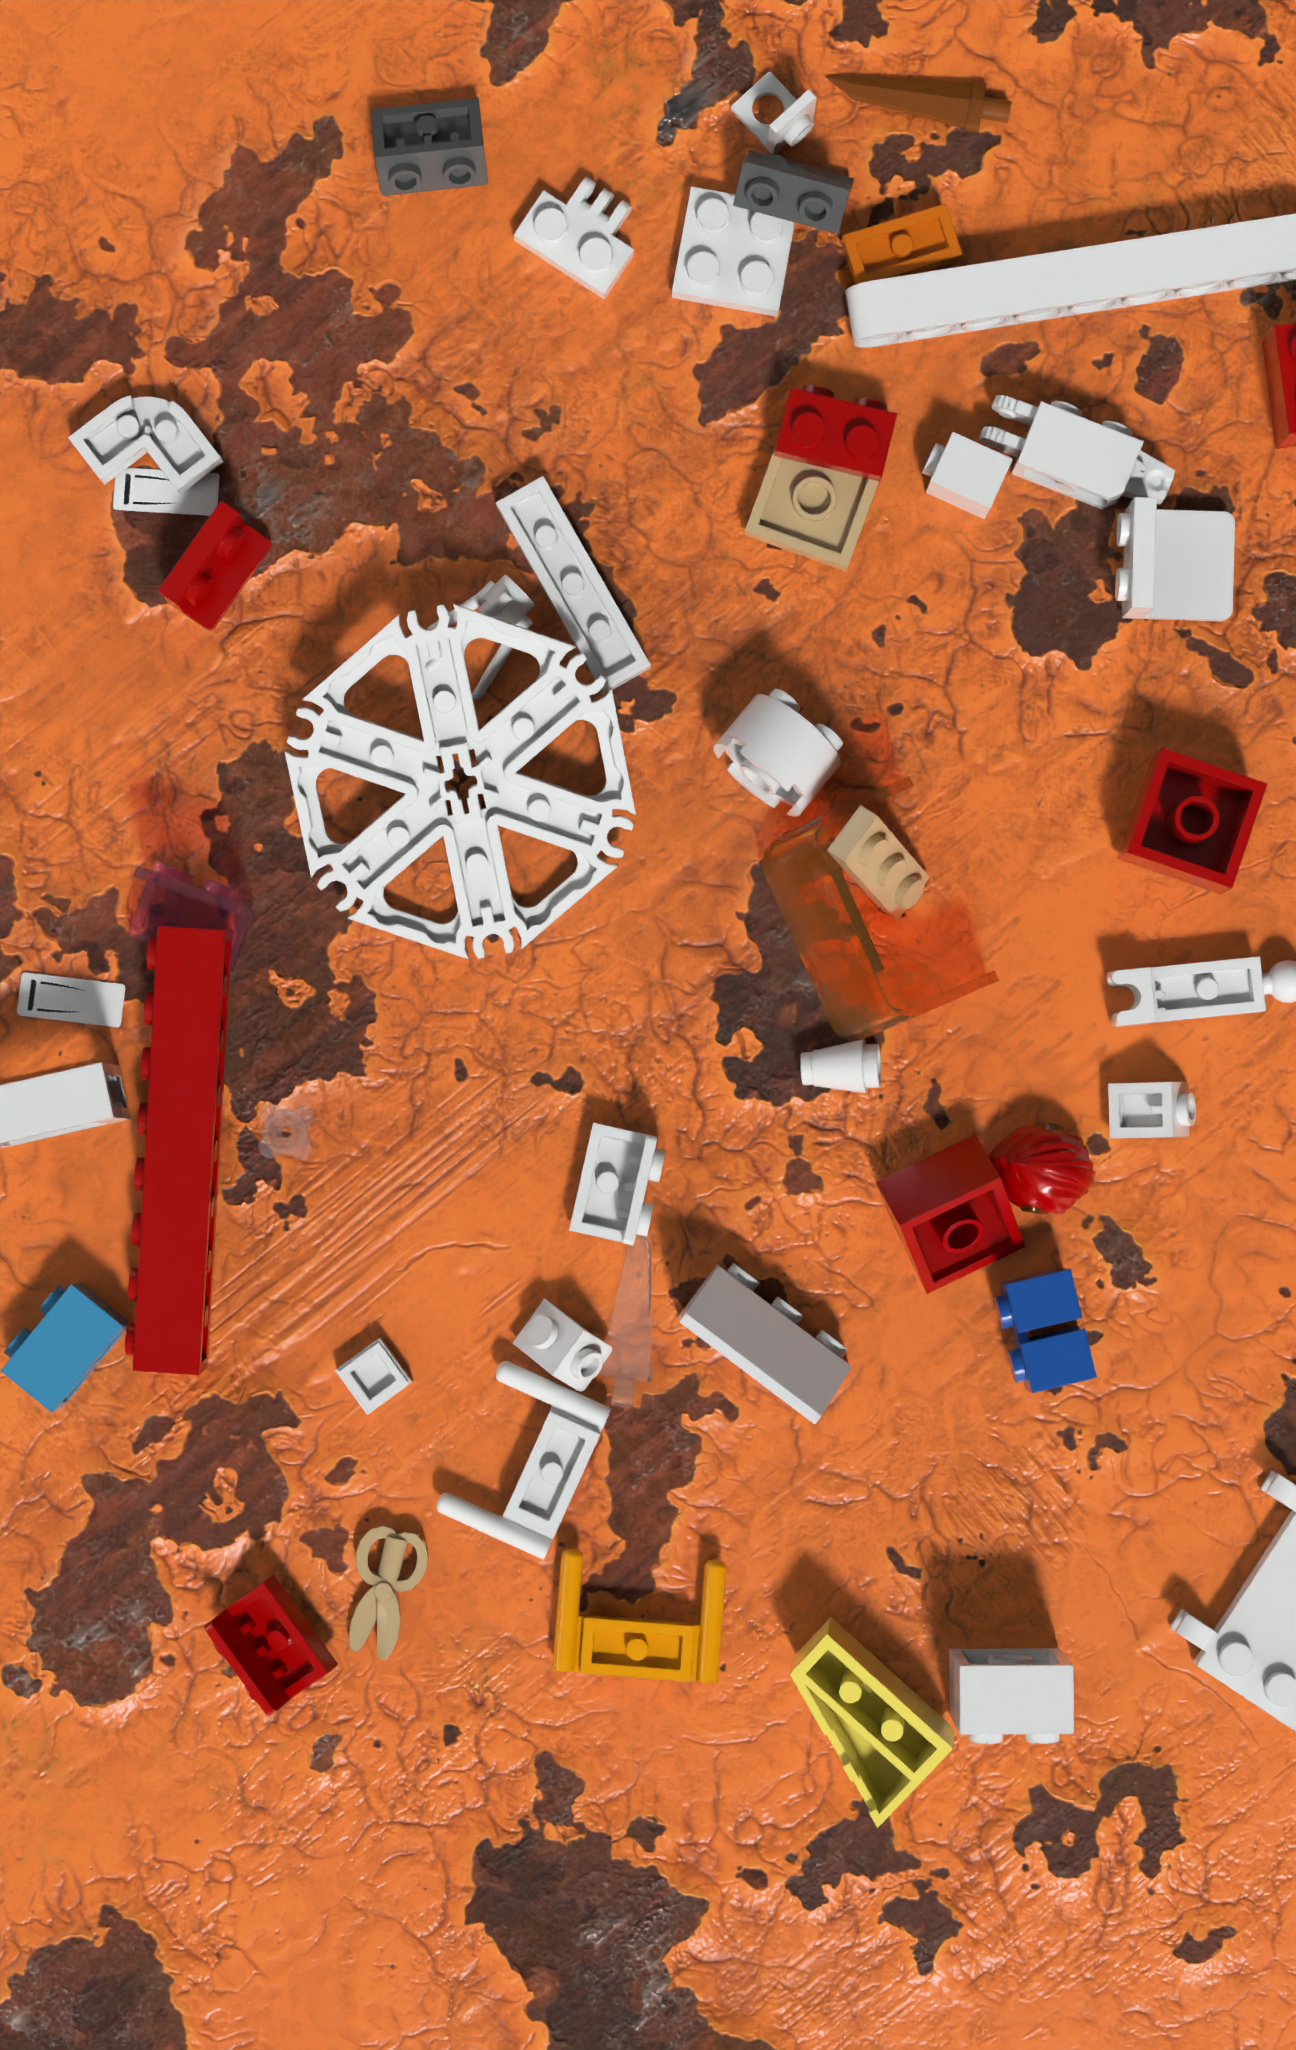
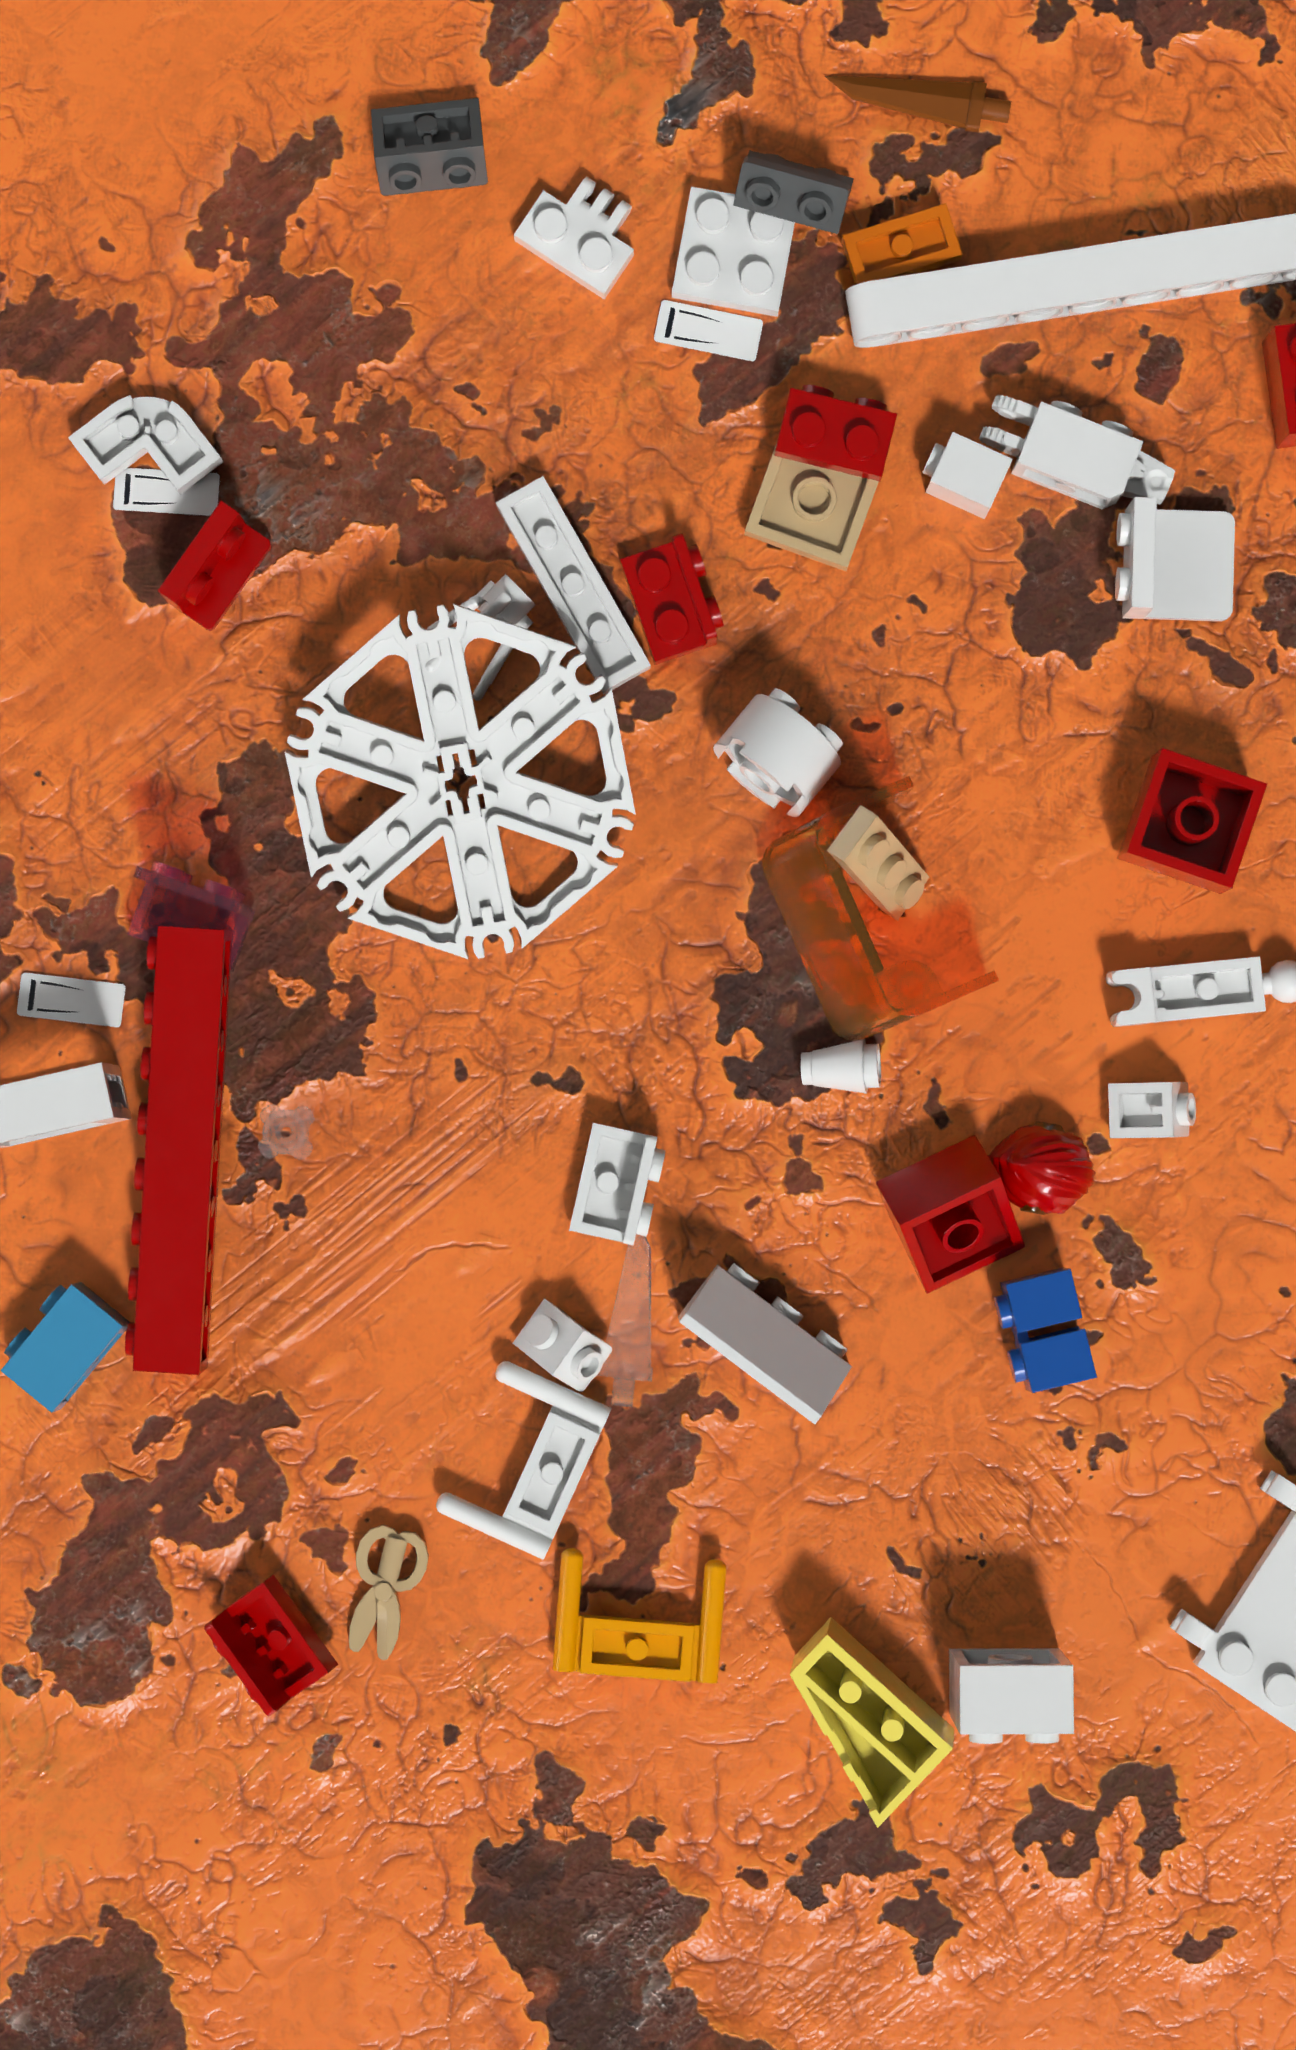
(374, 1375): white tile -> none
(671, 599): none -> red bracket
(708, 330): none -> white sticker
(789, 126): white bracket -> none

